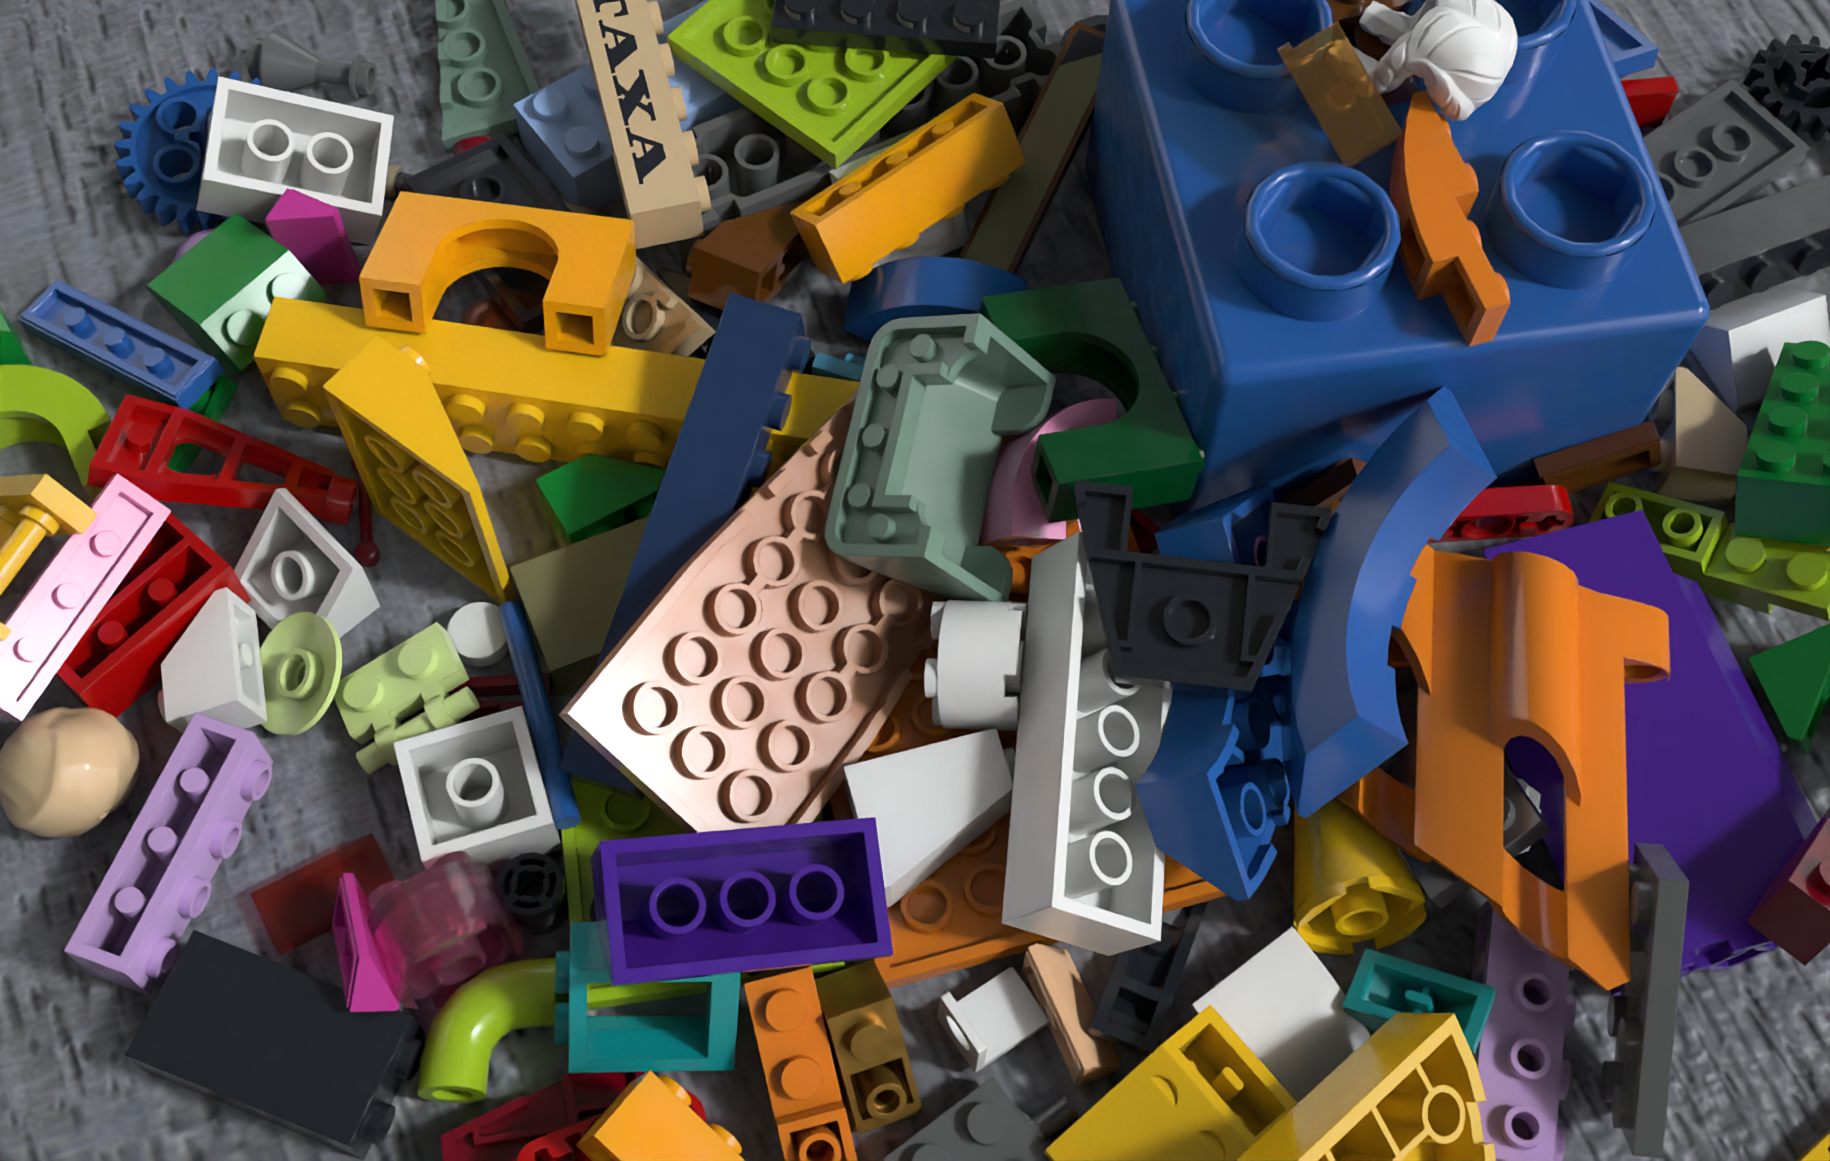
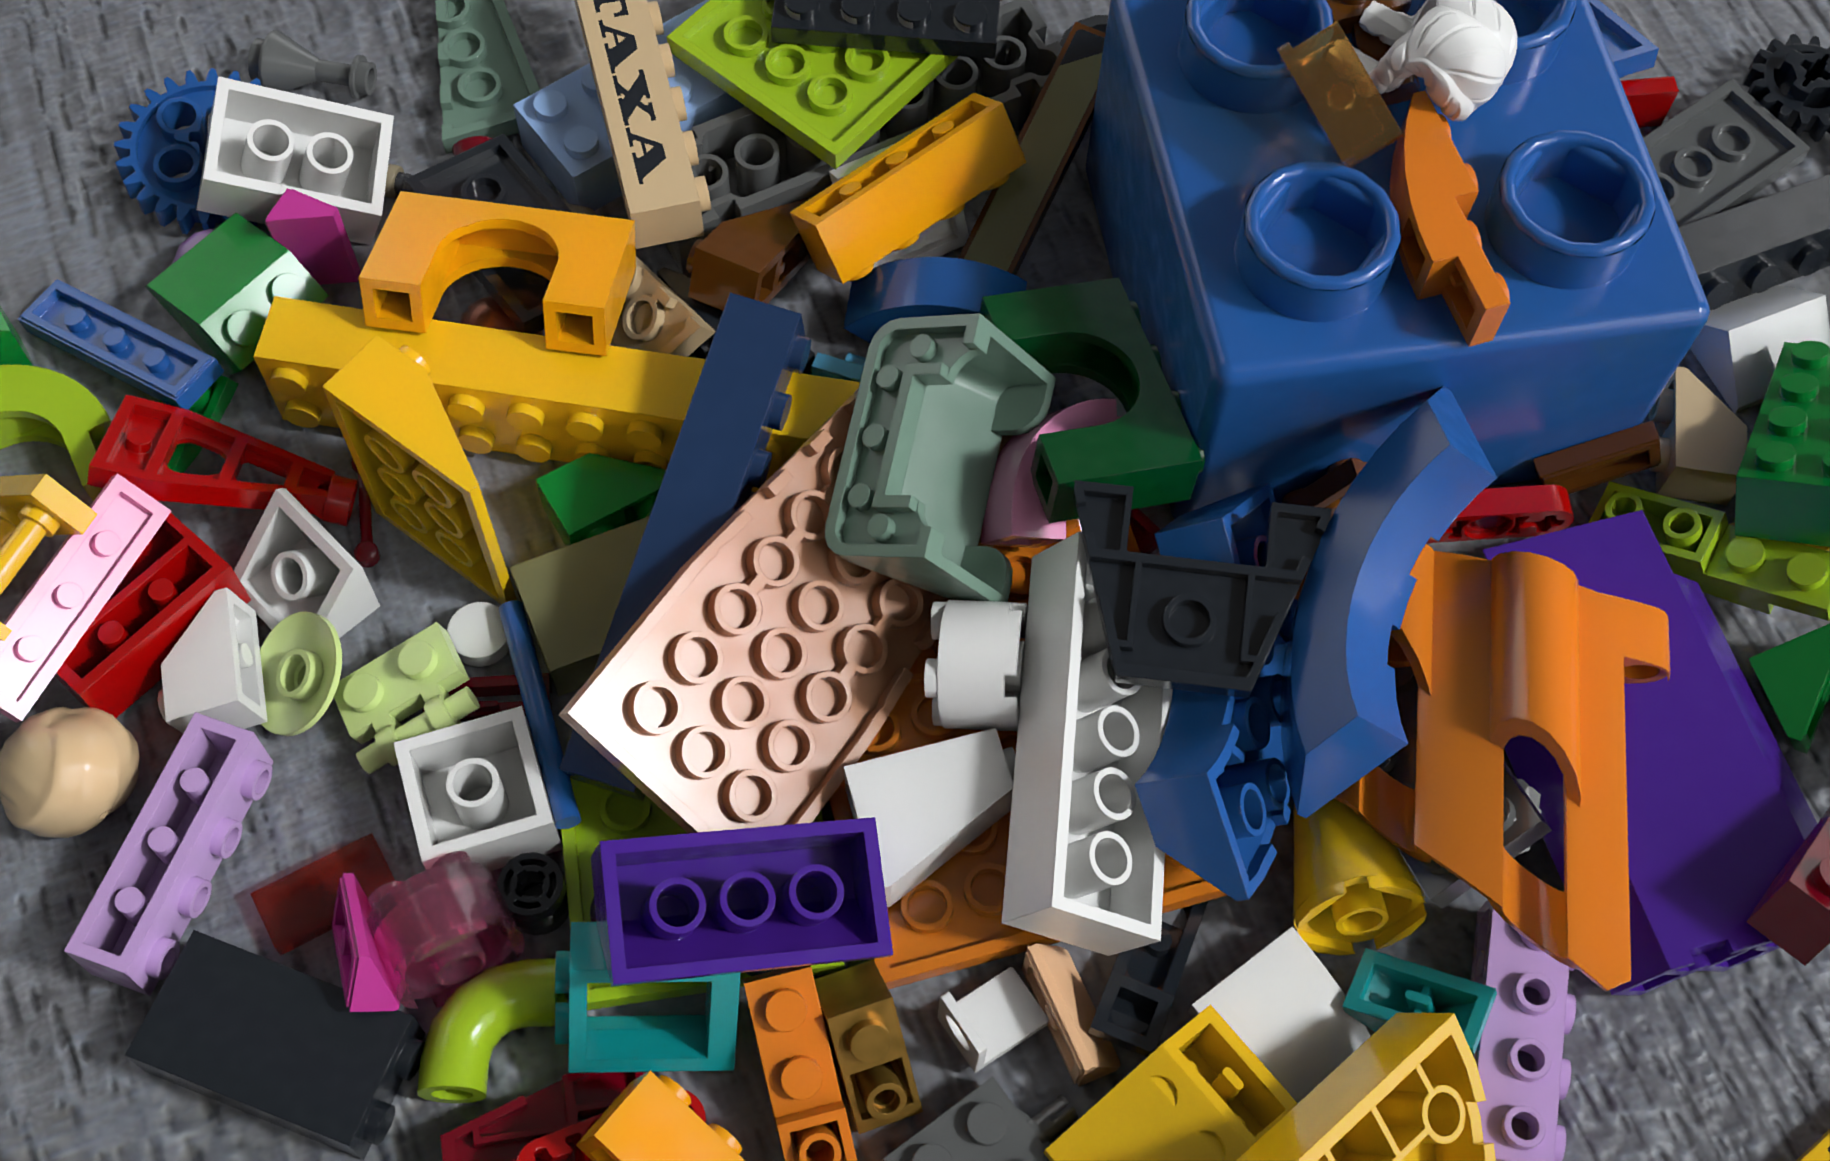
(1647, 1006): dark grey plate -> none

